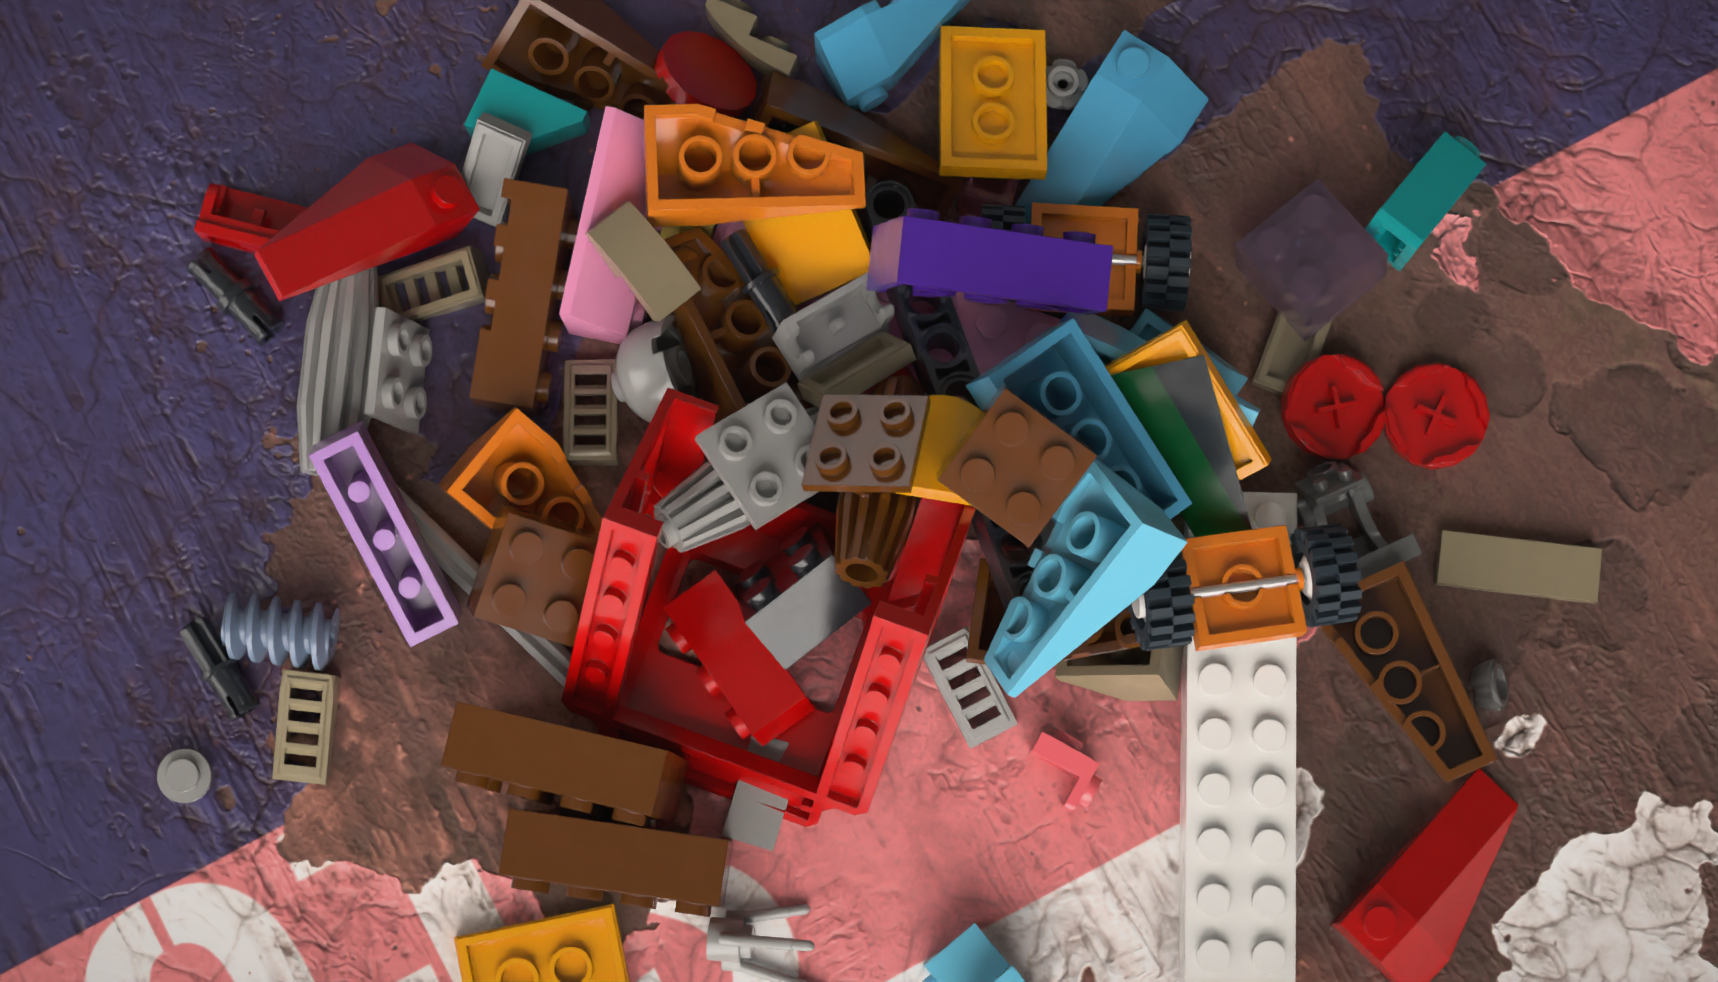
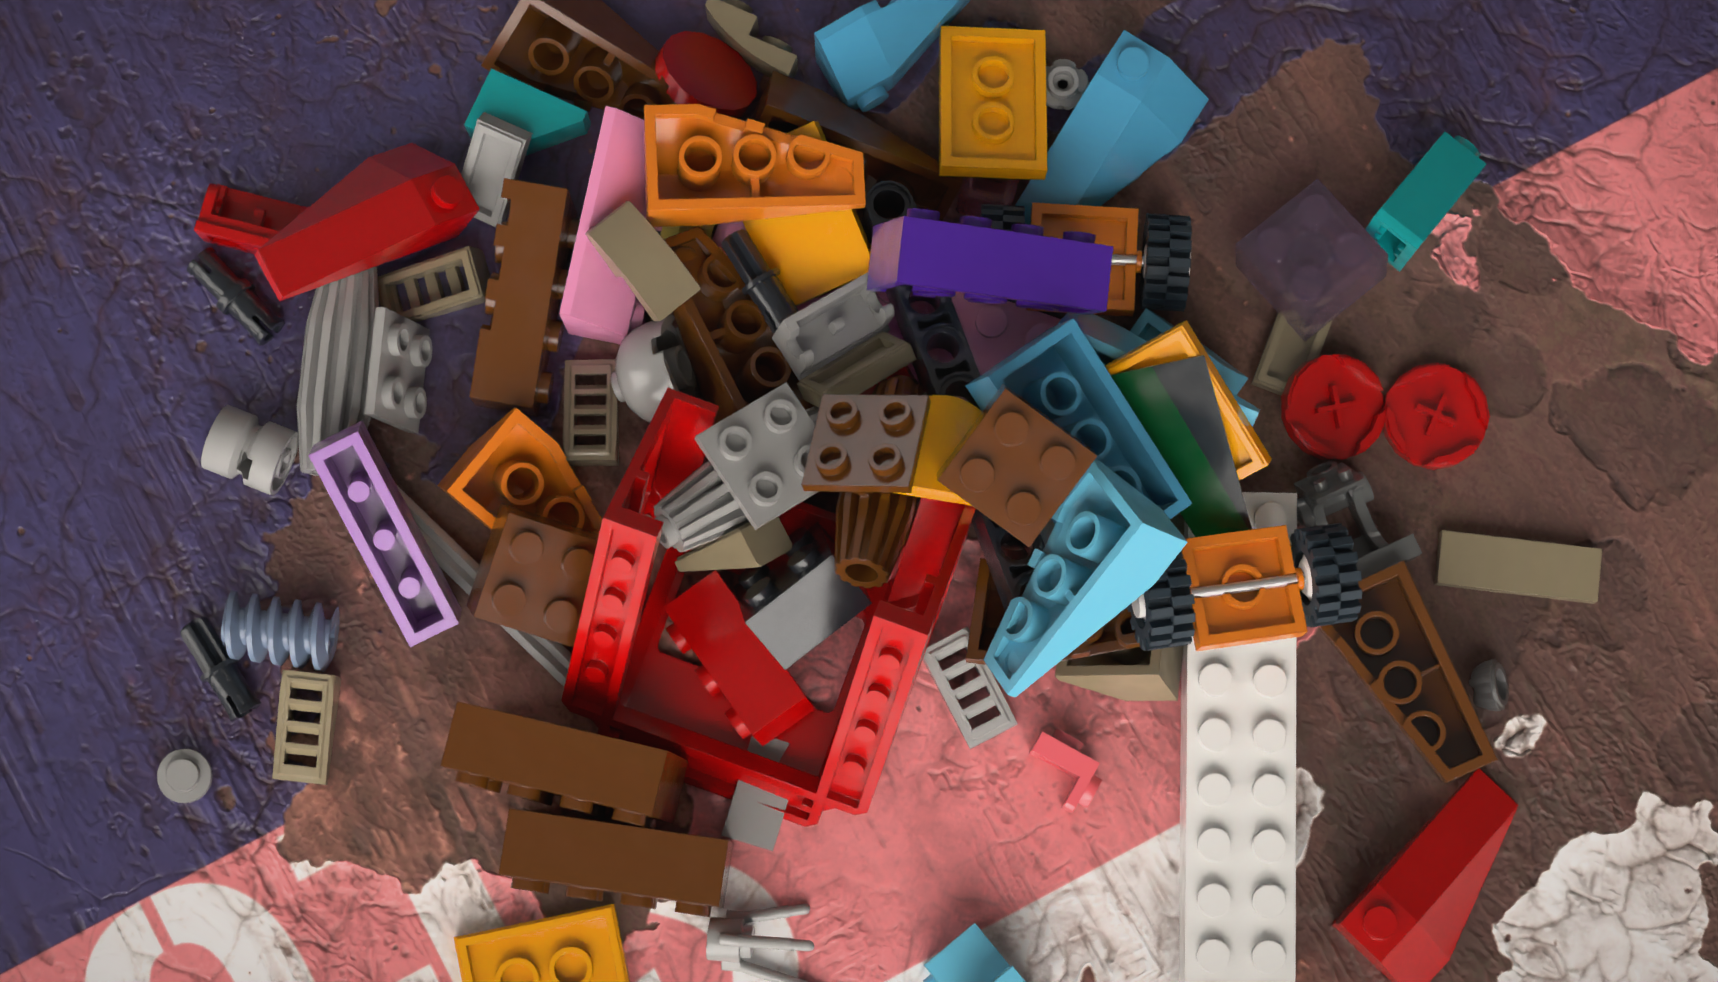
(254, 451): none -> light grey wheel
(739, 549): none -> dark tan slope

